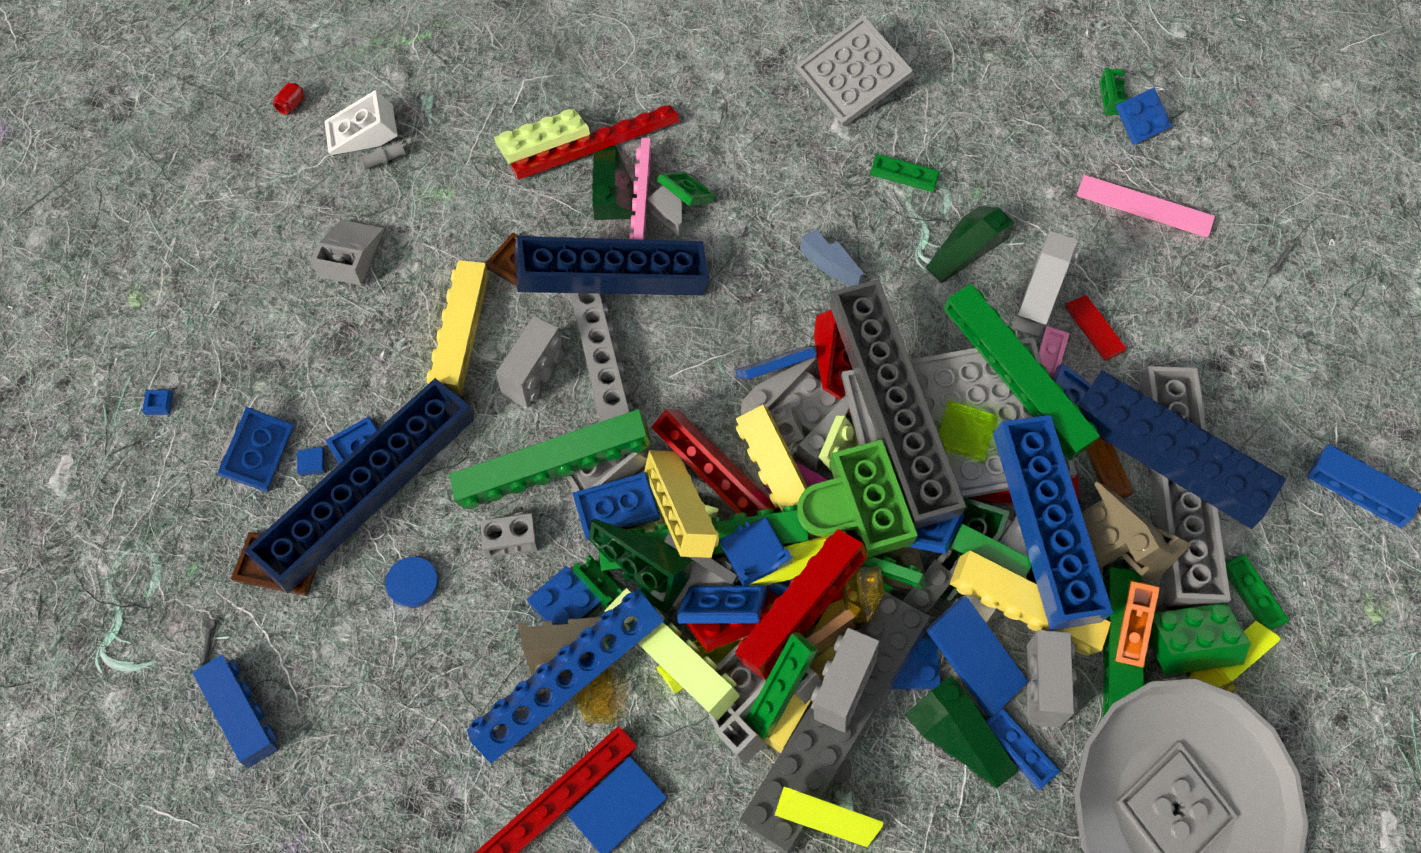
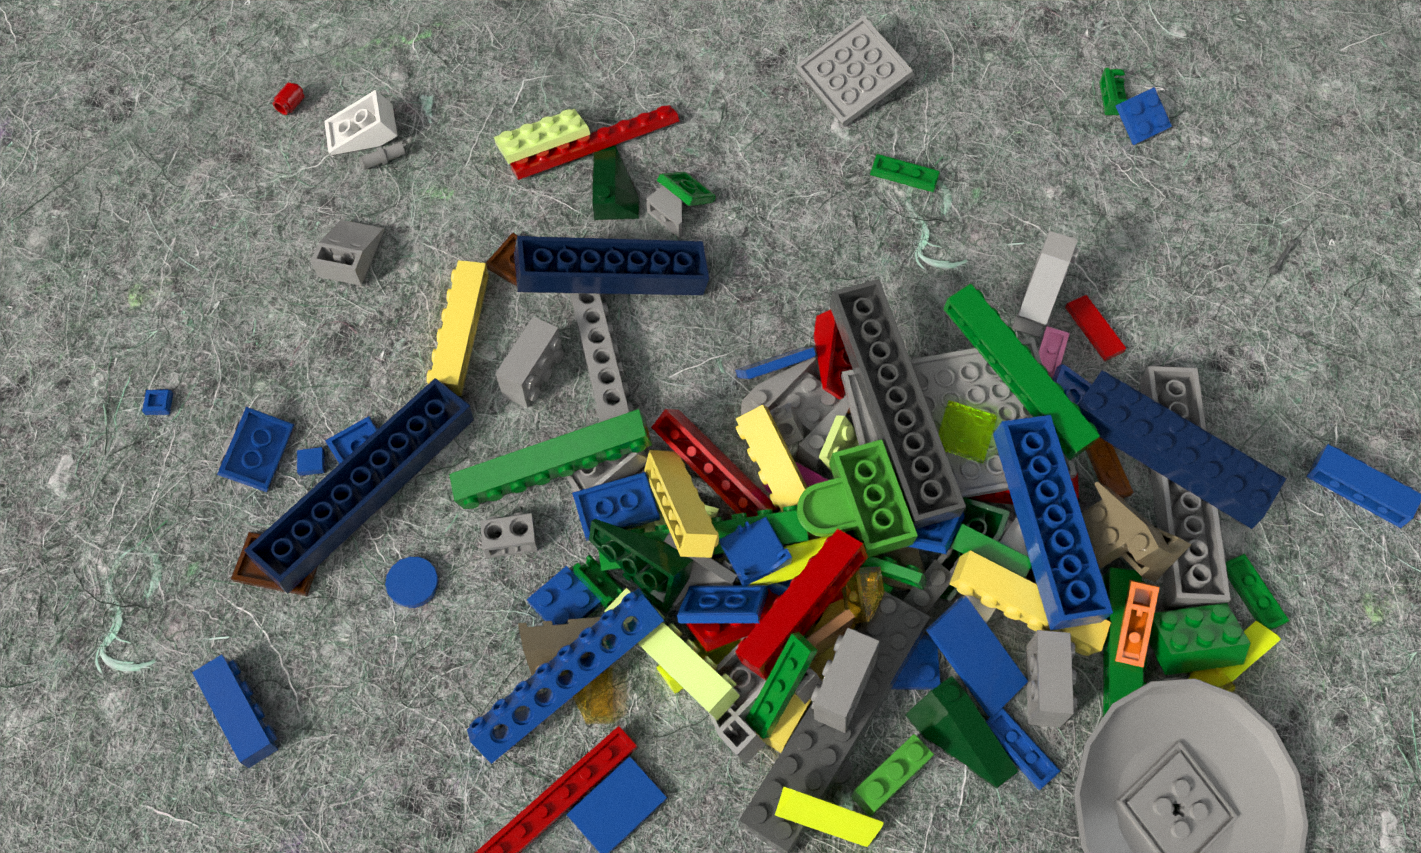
(210, 625): dark grey hinge -> none
(639, 204): bright pink plate -> none
(831, 258): sand blue slope -> none
(892, 775): none -> bright green brick
(970, 240): dark green wedge -> none
(1145, 206): bright pink tile -> none

